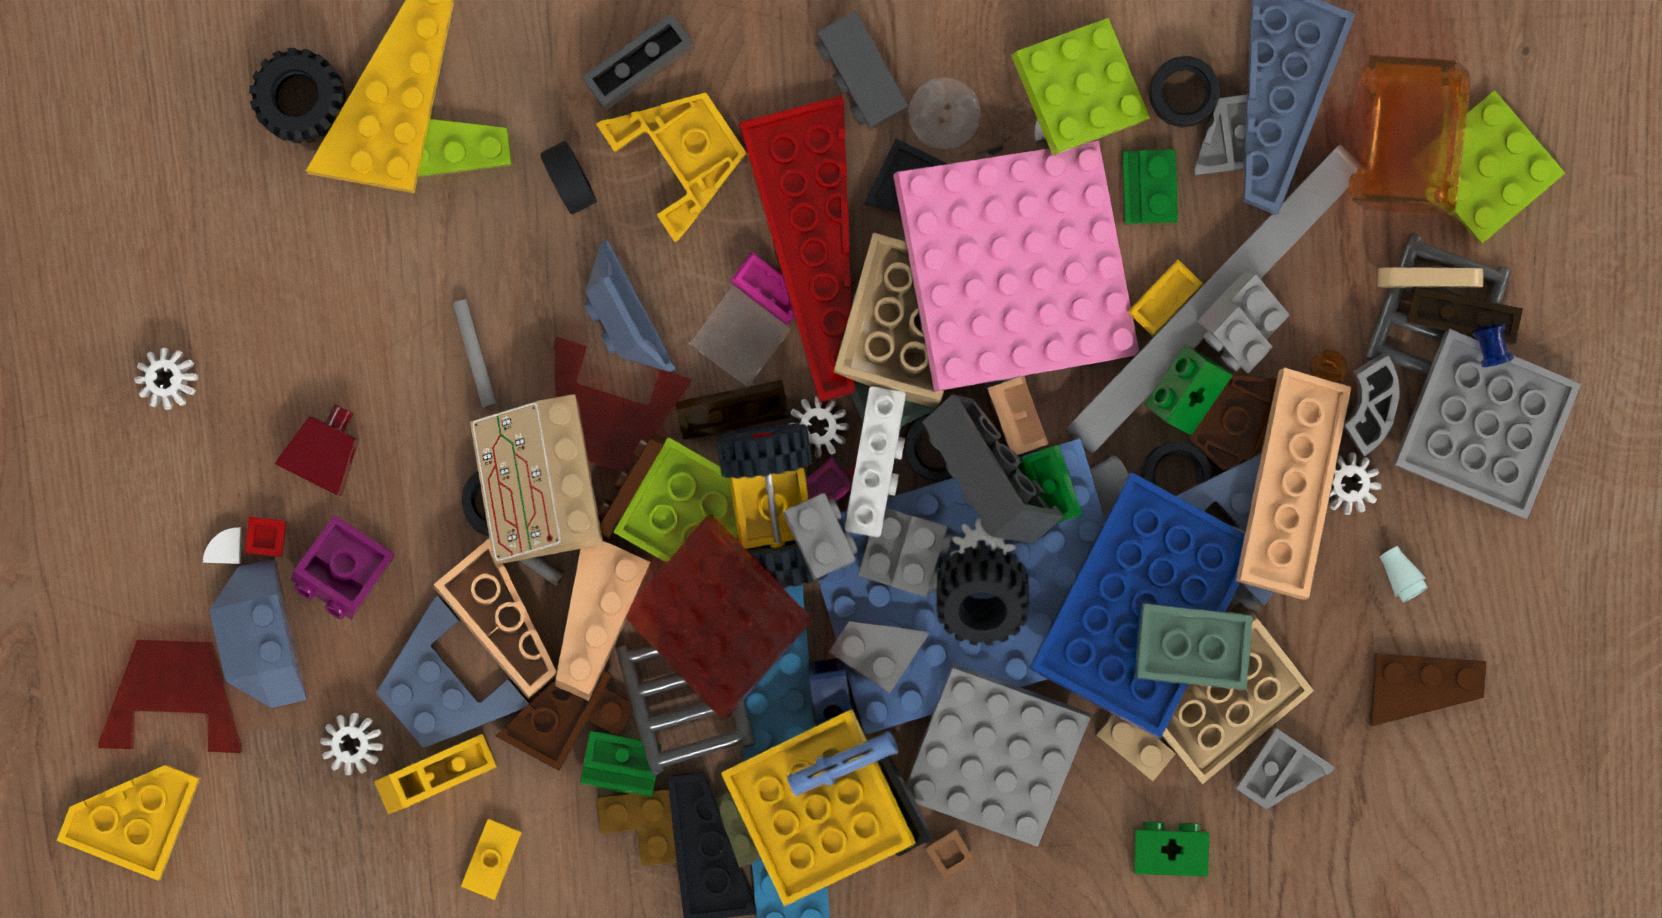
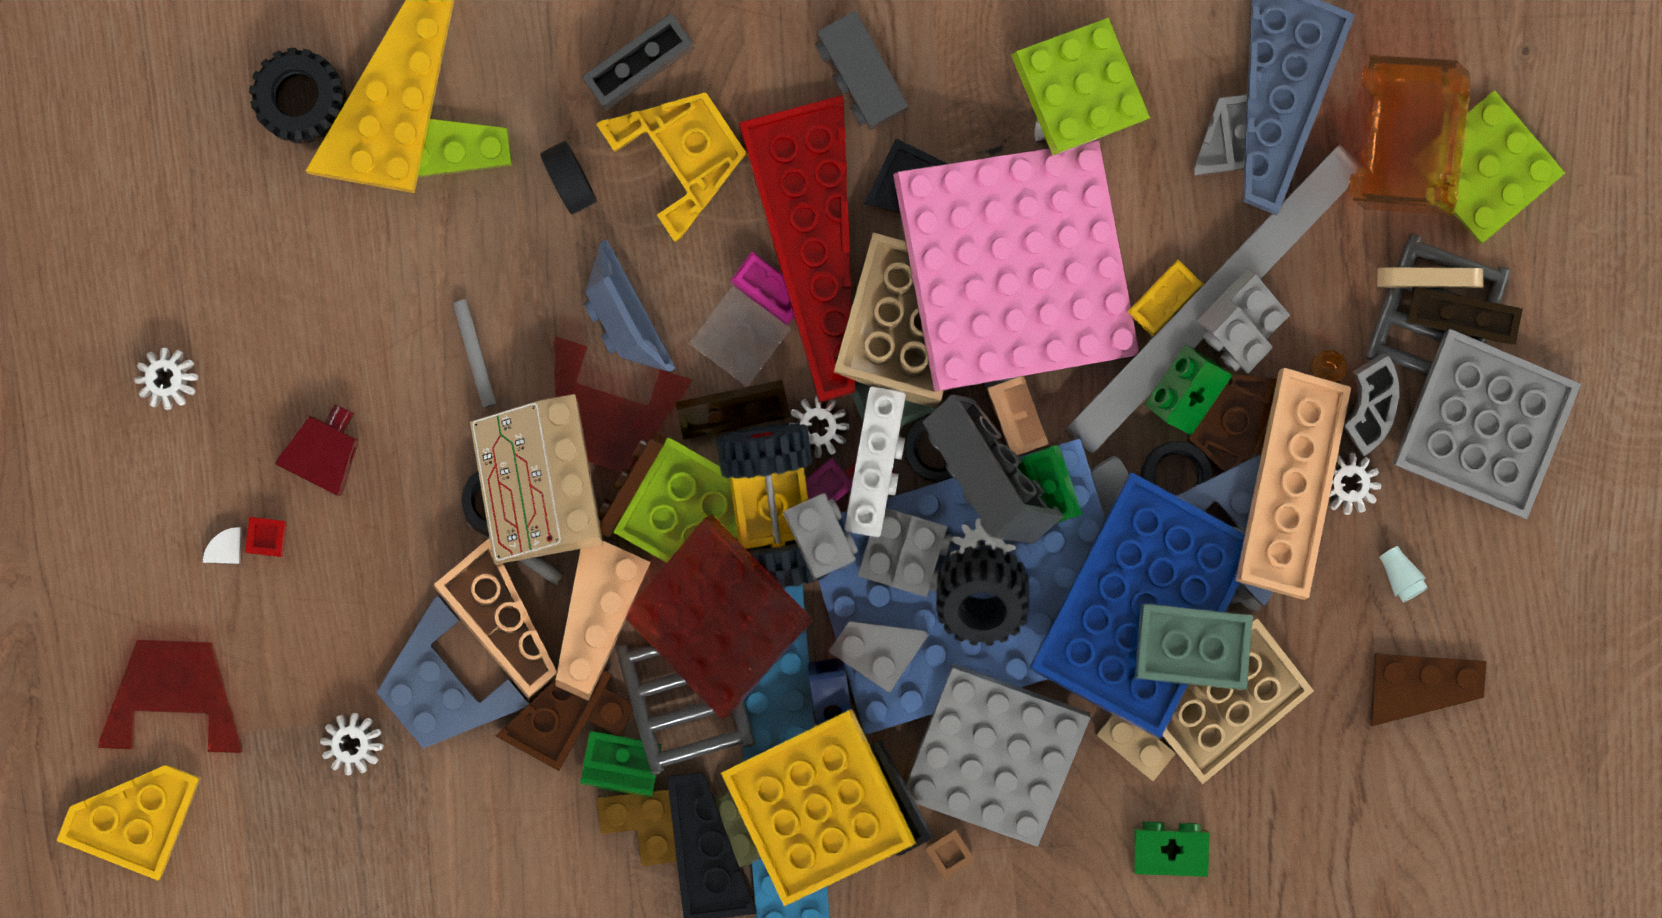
(257, 636): sand blue wedge -> none
(341, 568): magenta plate -> none
(435, 774): yellow slope -> none
(491, 859): yellow plate -> none
(802, 780): medium blue pin -> none
(928, 106): clear plate -> none
(1149, 187): green plate -> none
(1193, 65): black tyre -> none
(1280, 770): light grey wing -> none
(1493, 345): clear blue bush -> none

